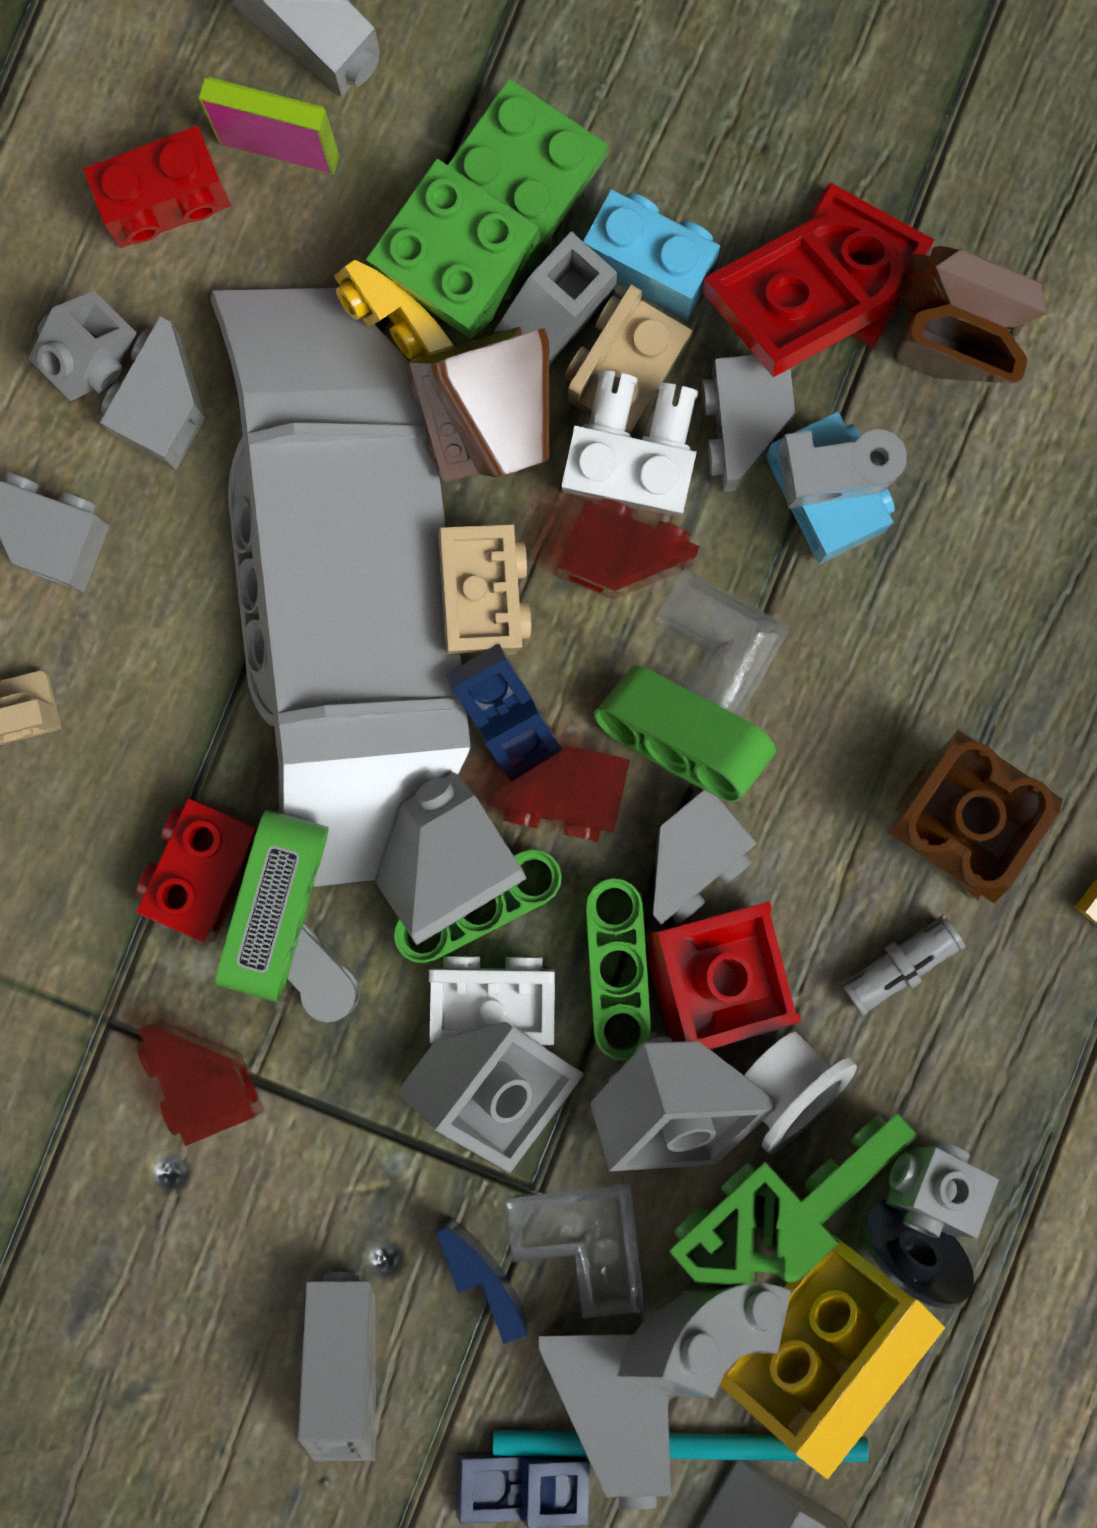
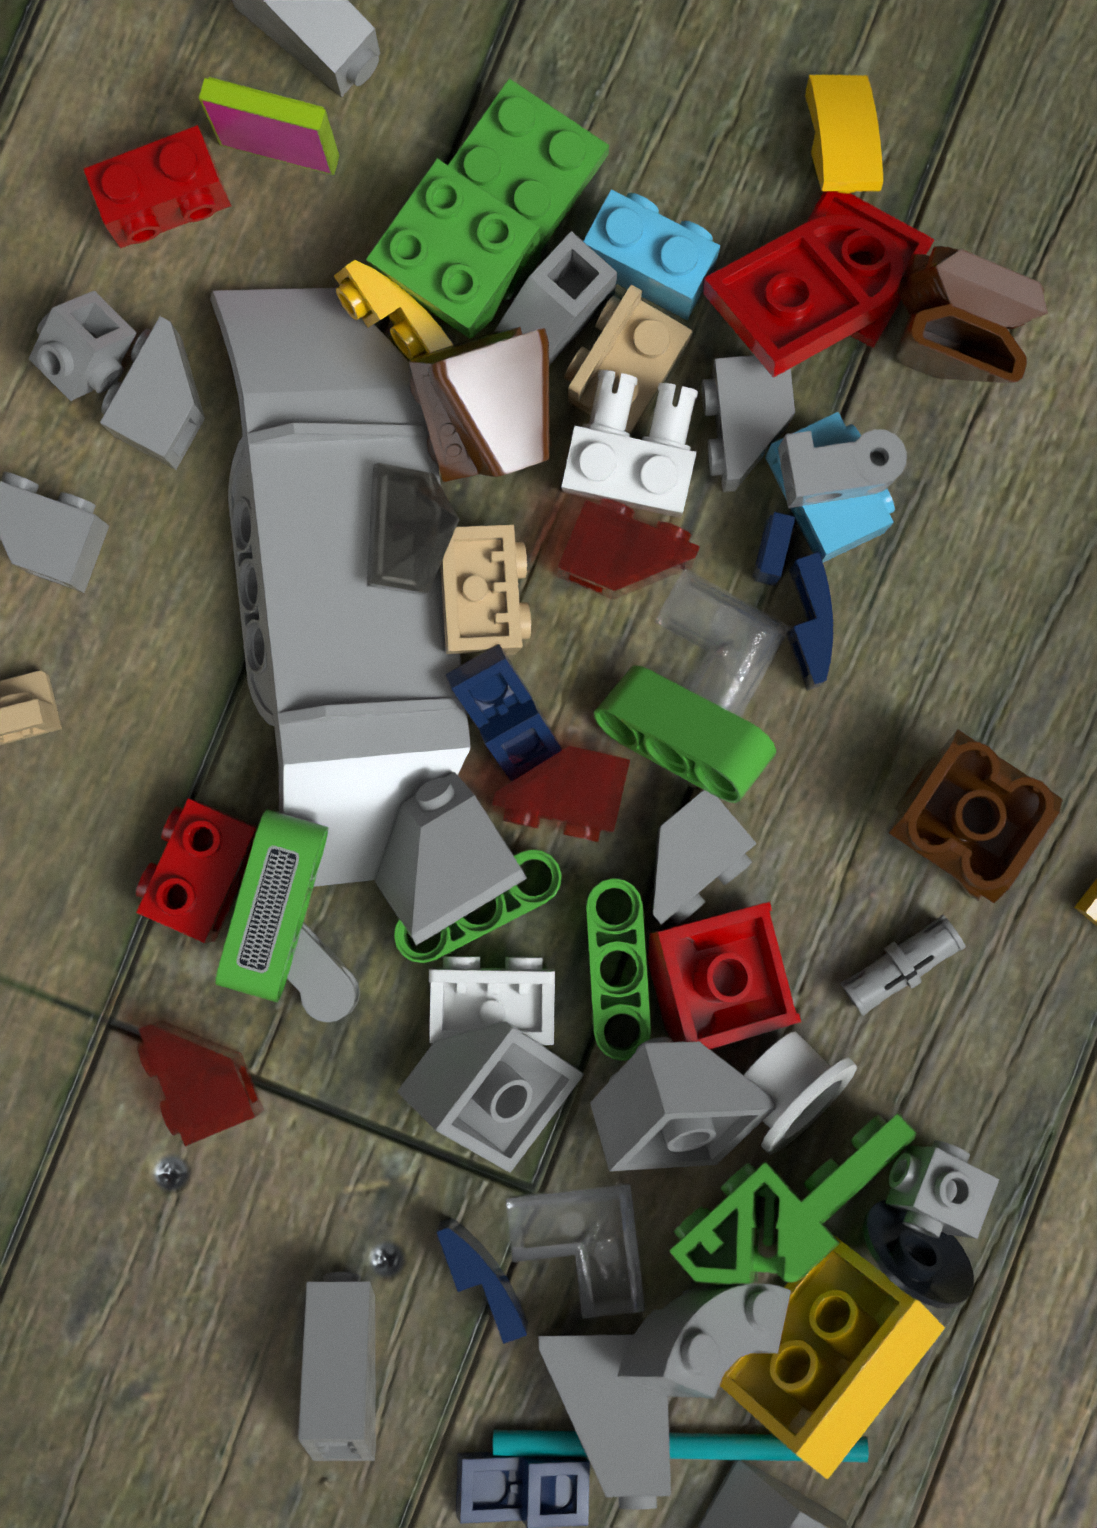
(407, 529): none -> clear smoke slope
(773, 548): none -> dark blue tile
(813, 639): none -> dark blue slope
(846, 133): none -> yellow slope

